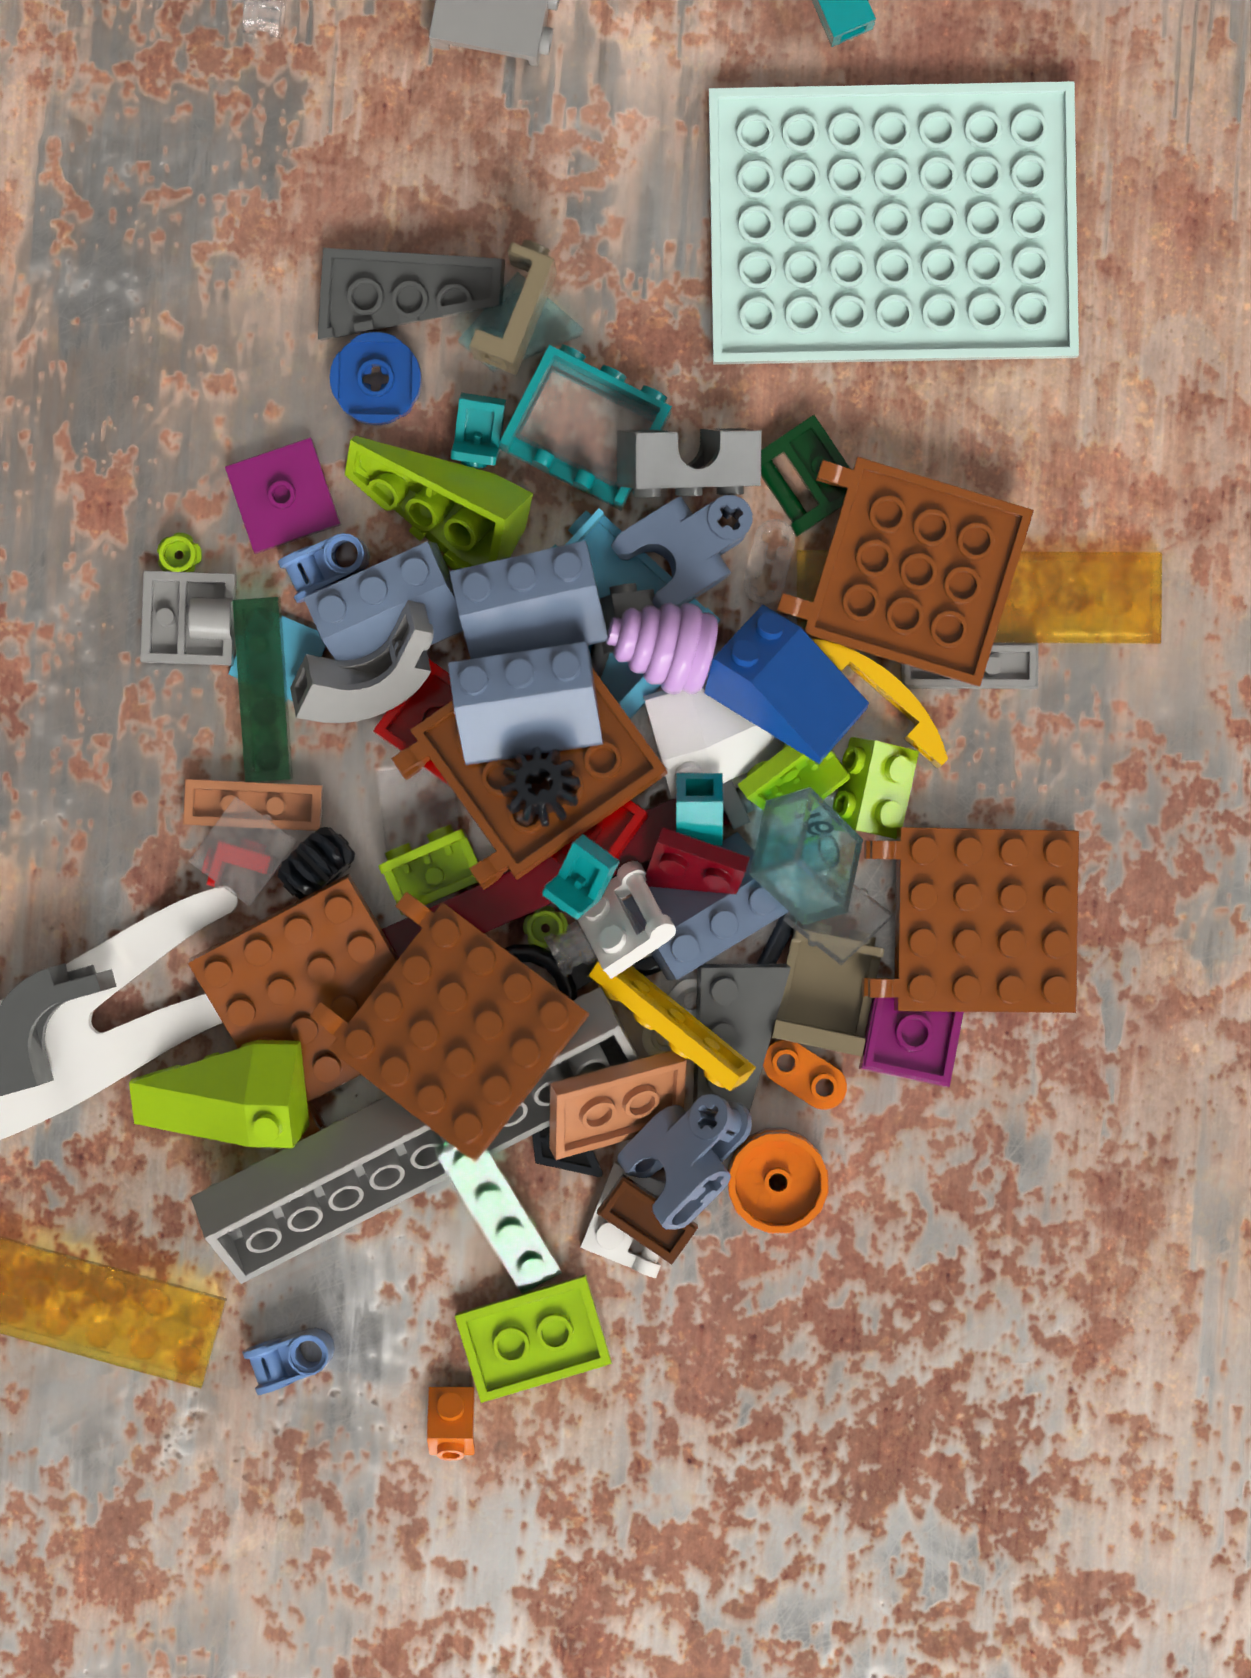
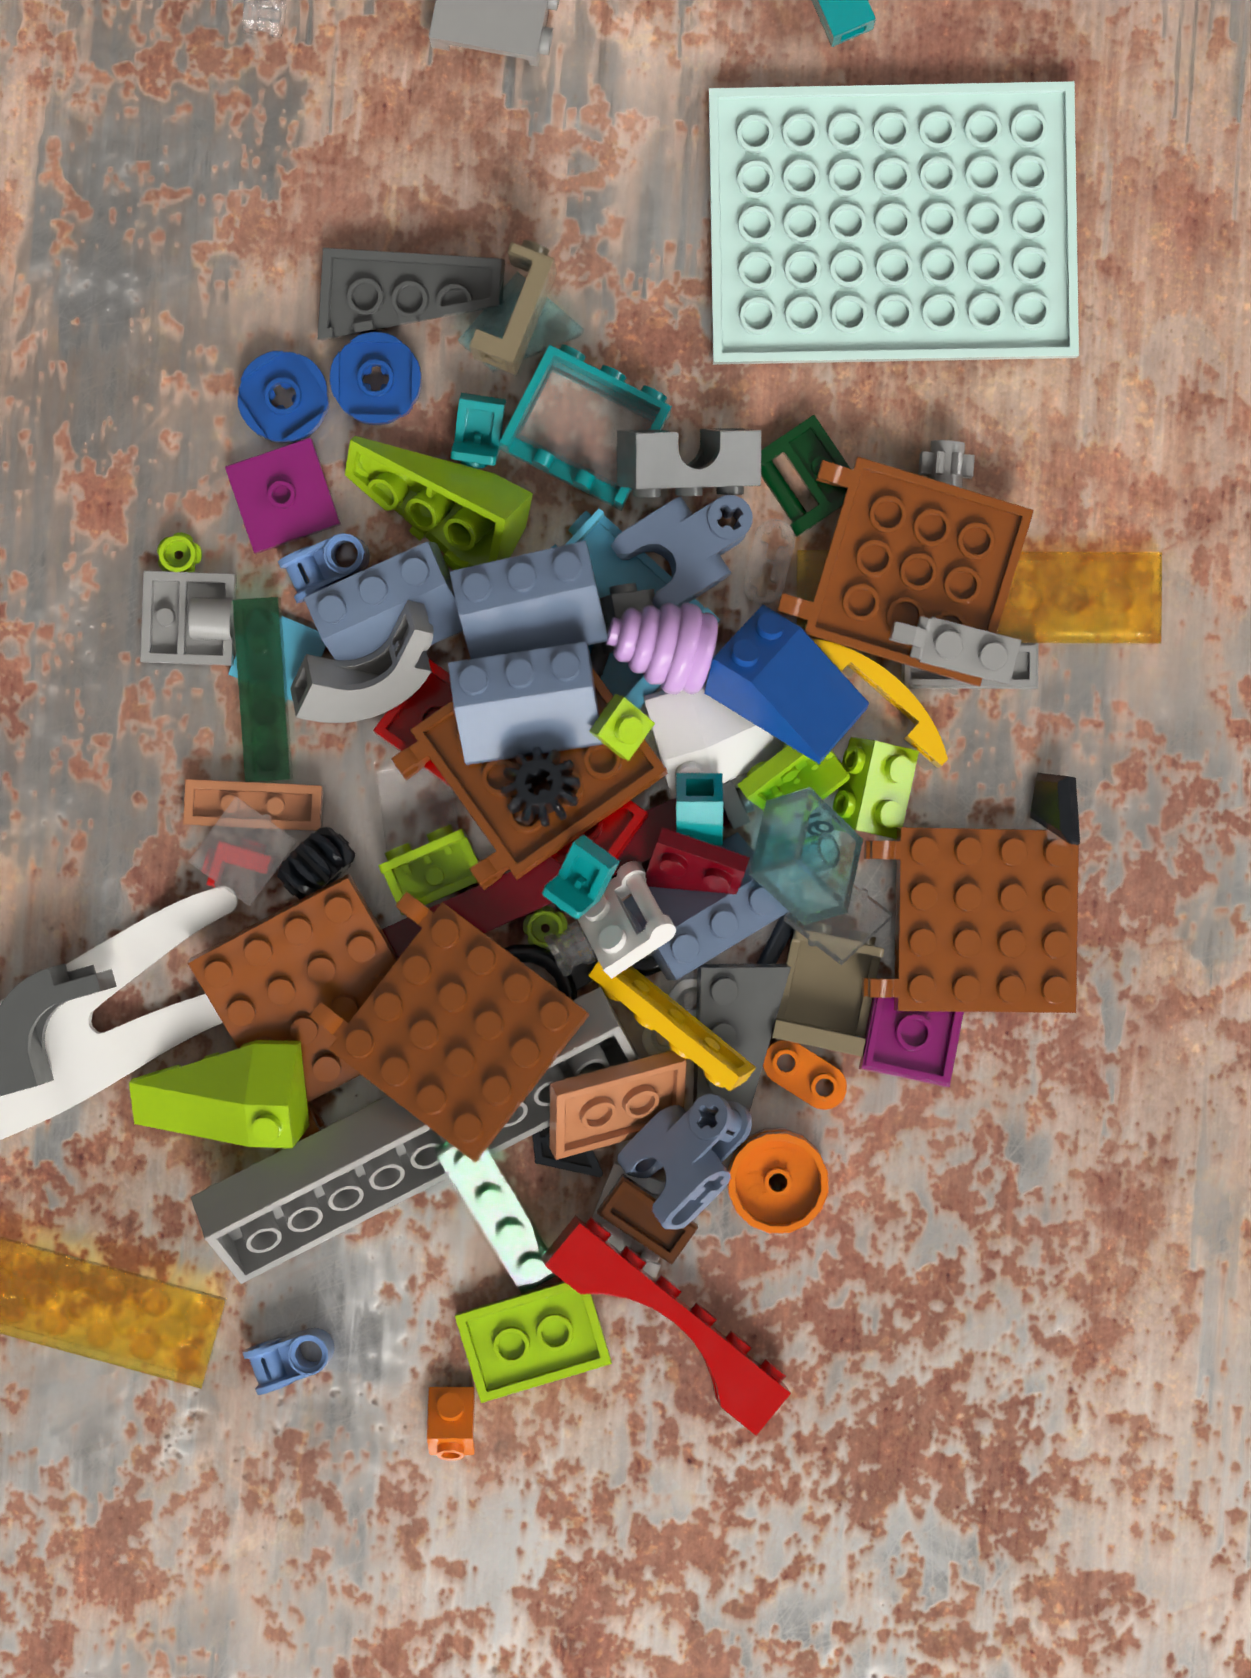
(257, 392): none -> blue plate
(594, 1266): none -> red arch
(621, 727): none -> lime plate
(947, 462): none -> light grey gear
(960, 648): none -> light grey hinge
(1057, 806): none -> black piece

